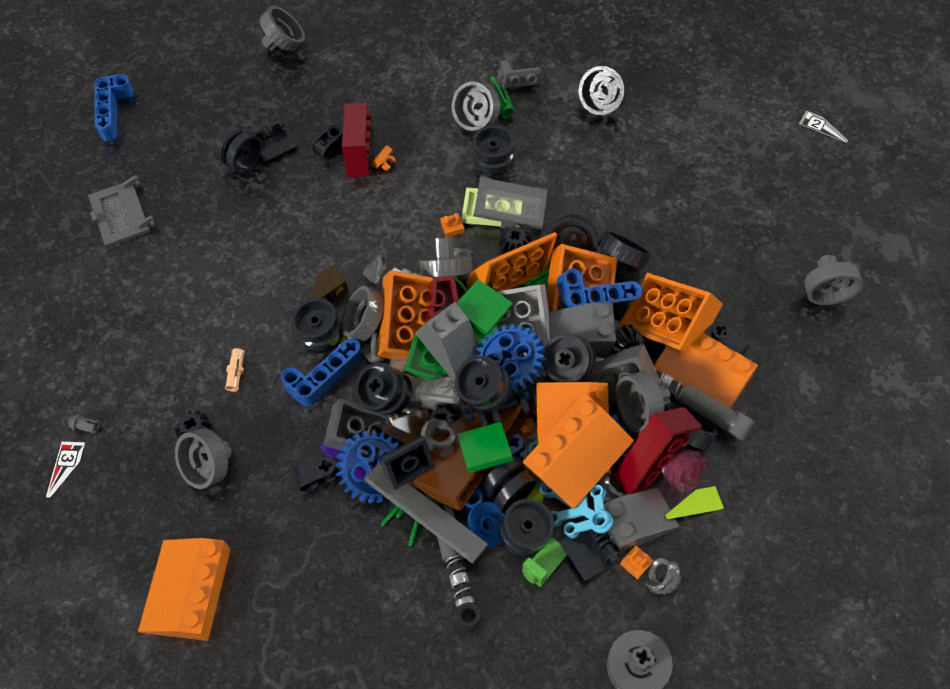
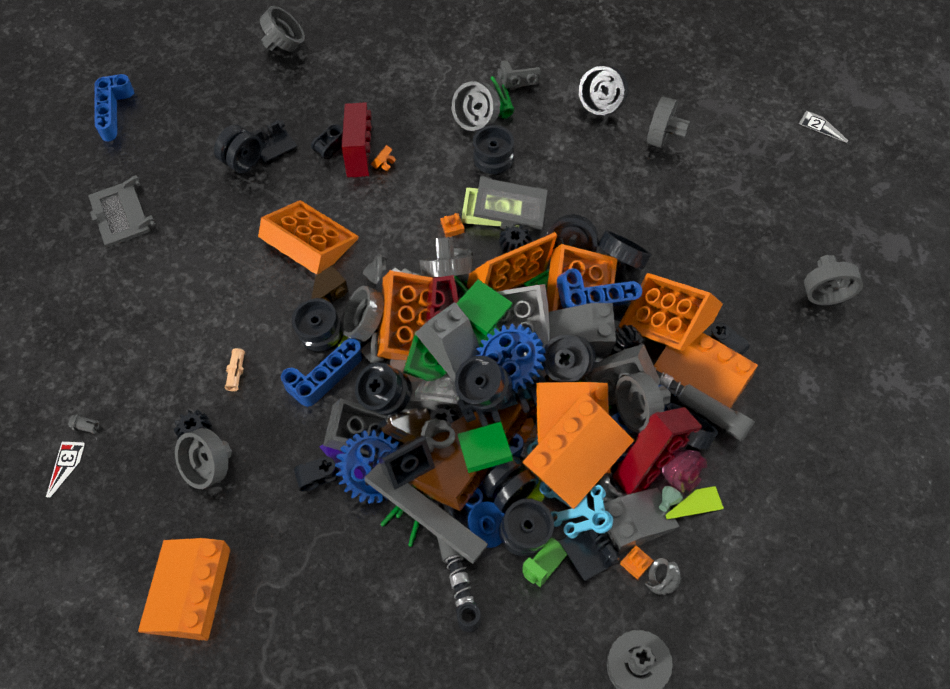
(306, 236): none -> orange slope
(665, 123): none -> dark grey piece
(670, 497): none -> sand green rock

